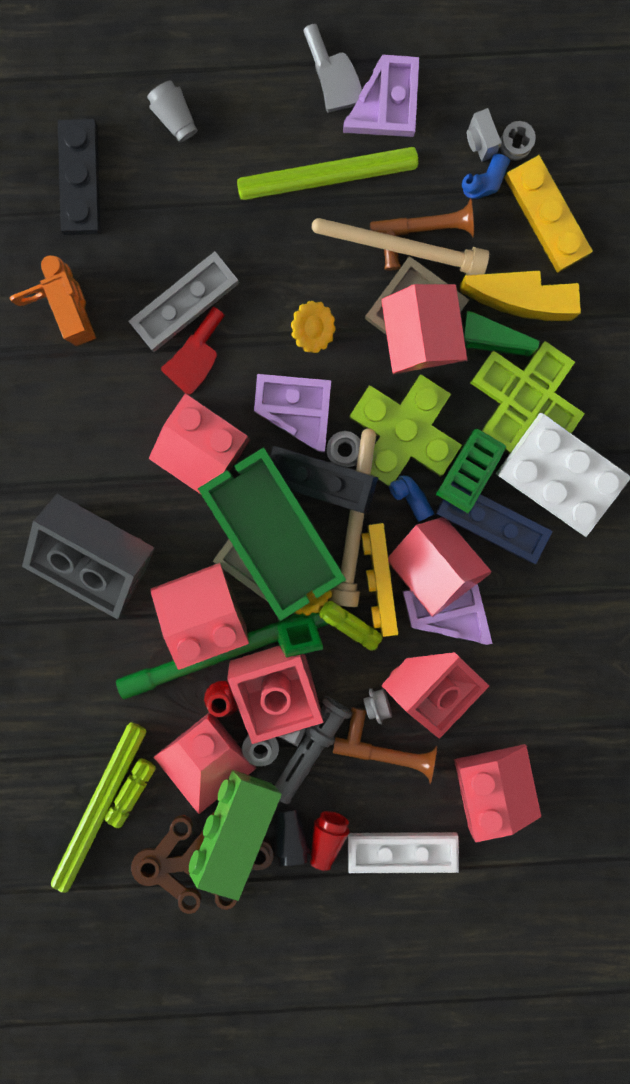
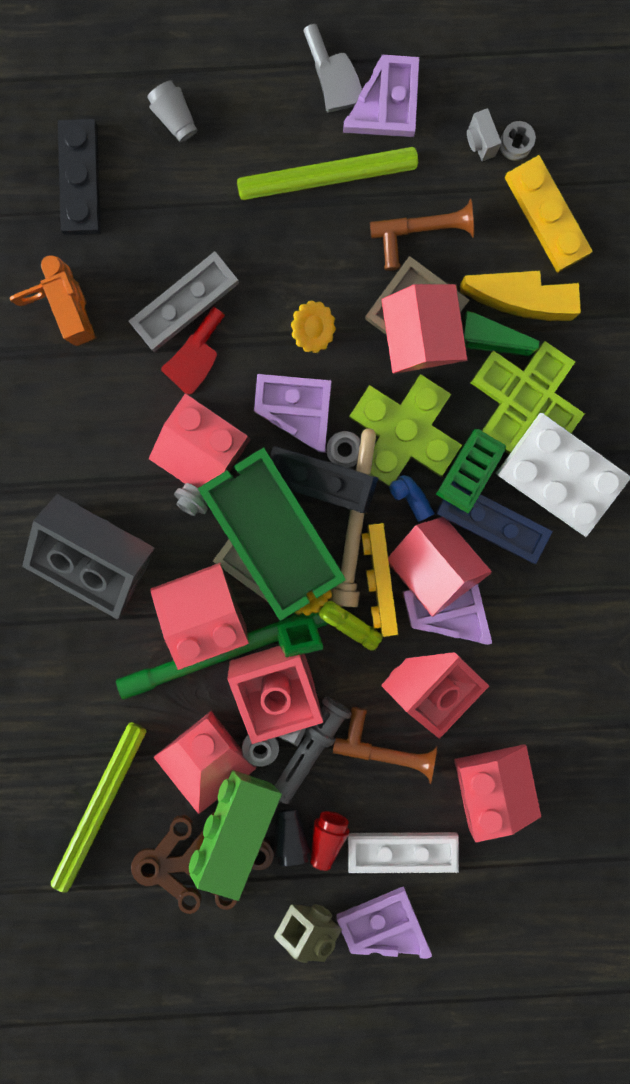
(130, 793): lime axle -> none
(190, 500): none -> light grey plate
(221, 690): red cone -> none
(308, 933): none -> olive brick
(378, 705): light grey plate -> none
(384, 927): none -> lavender wing
(470, 261): tan piece -> none
(486, 183): blue arm -> none

